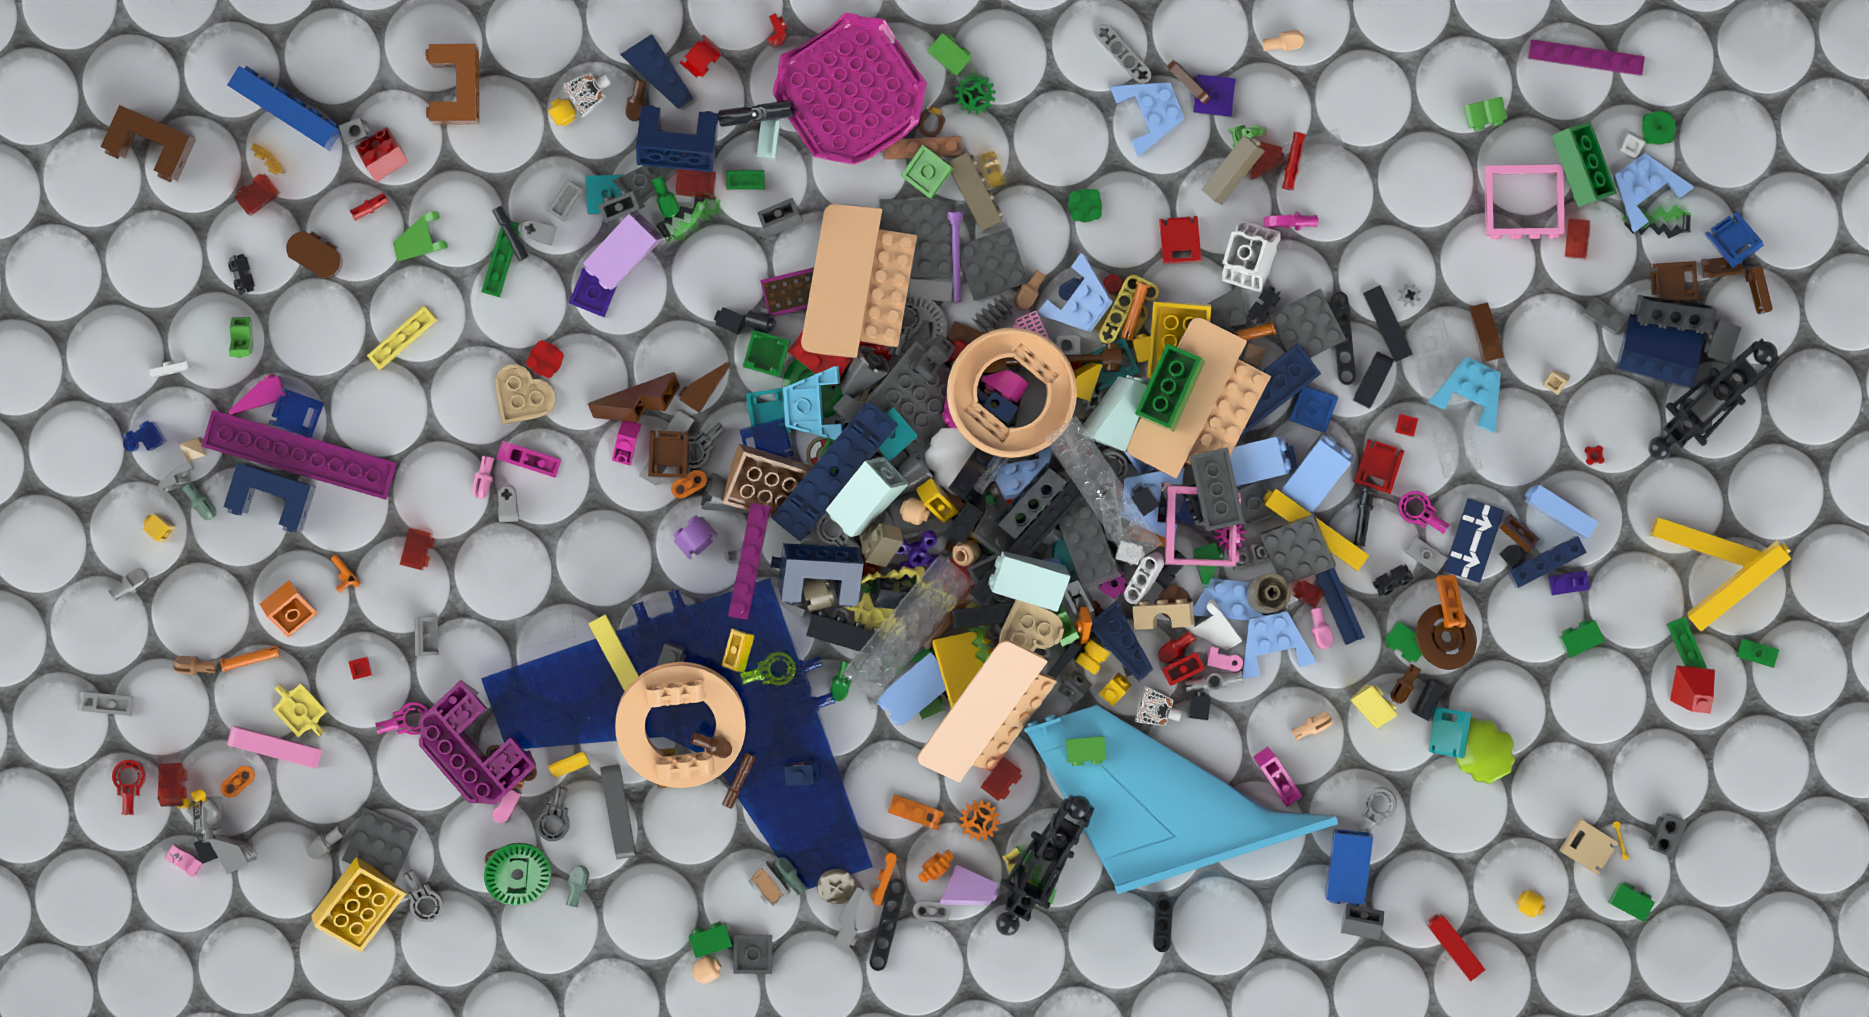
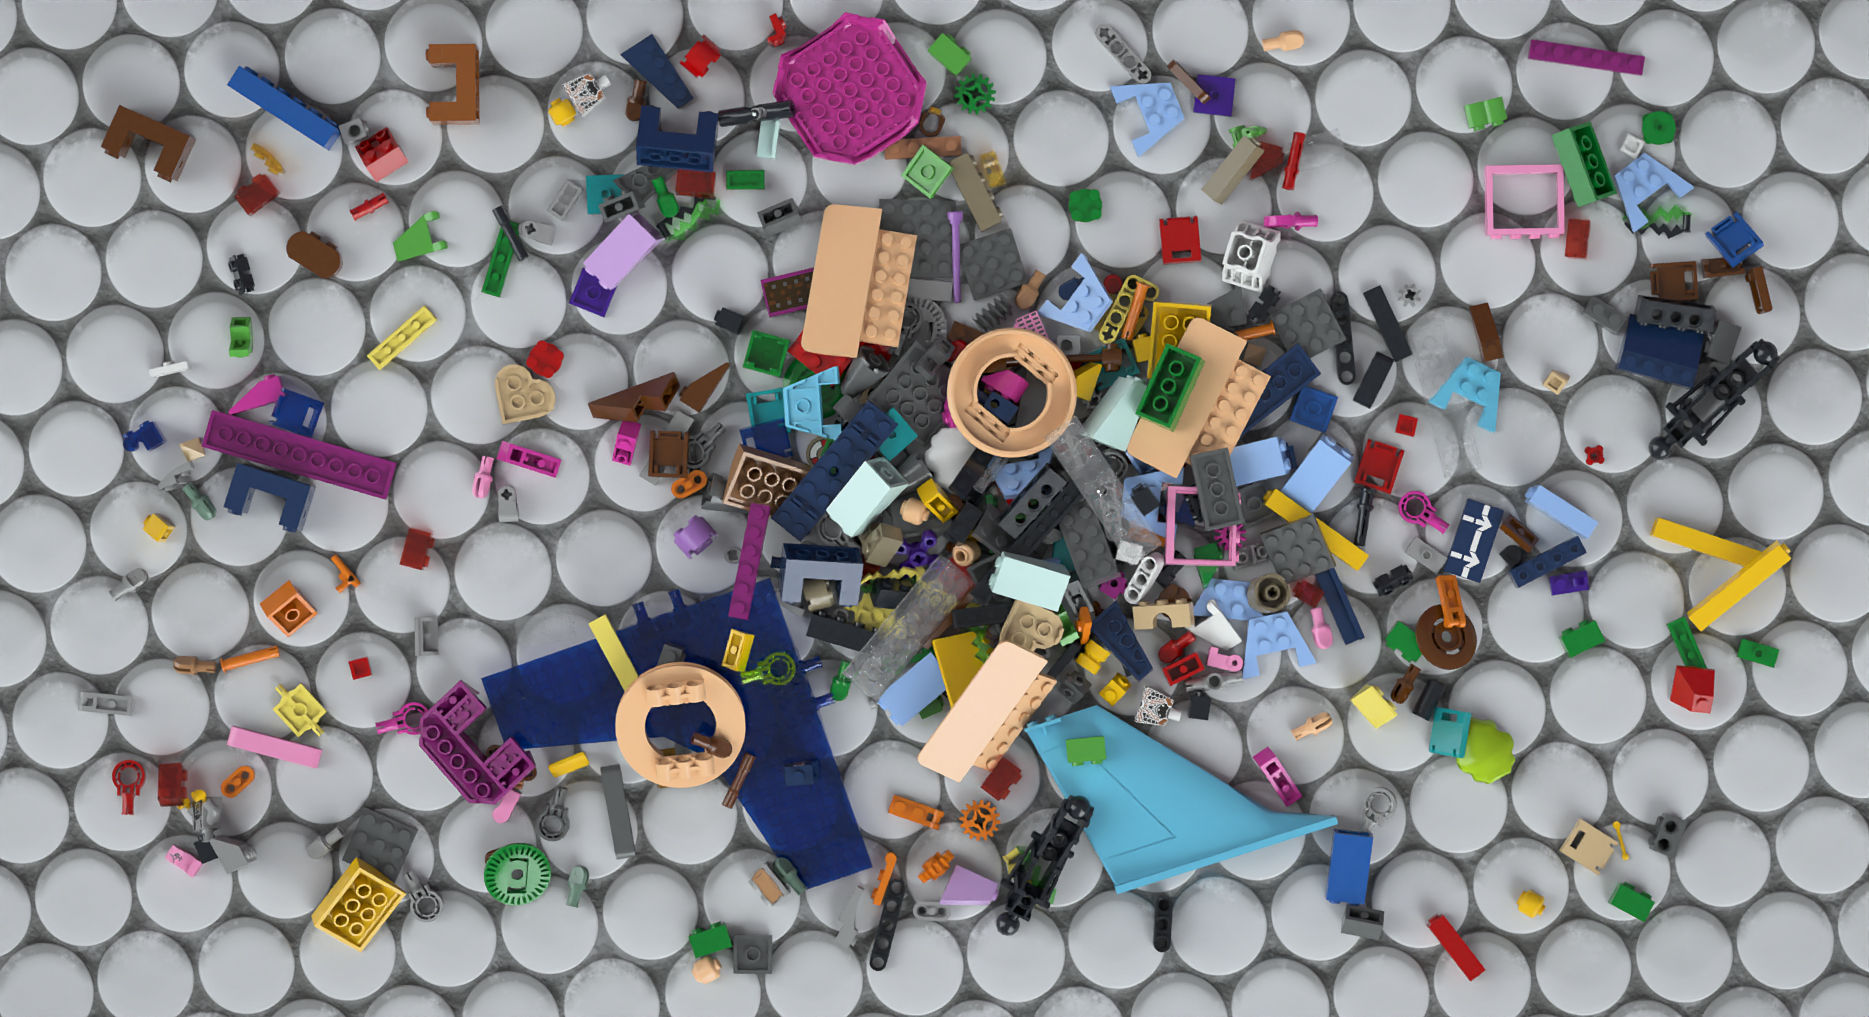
(760, 321): black brick -> none
(836, 886): dark tan tile -> none

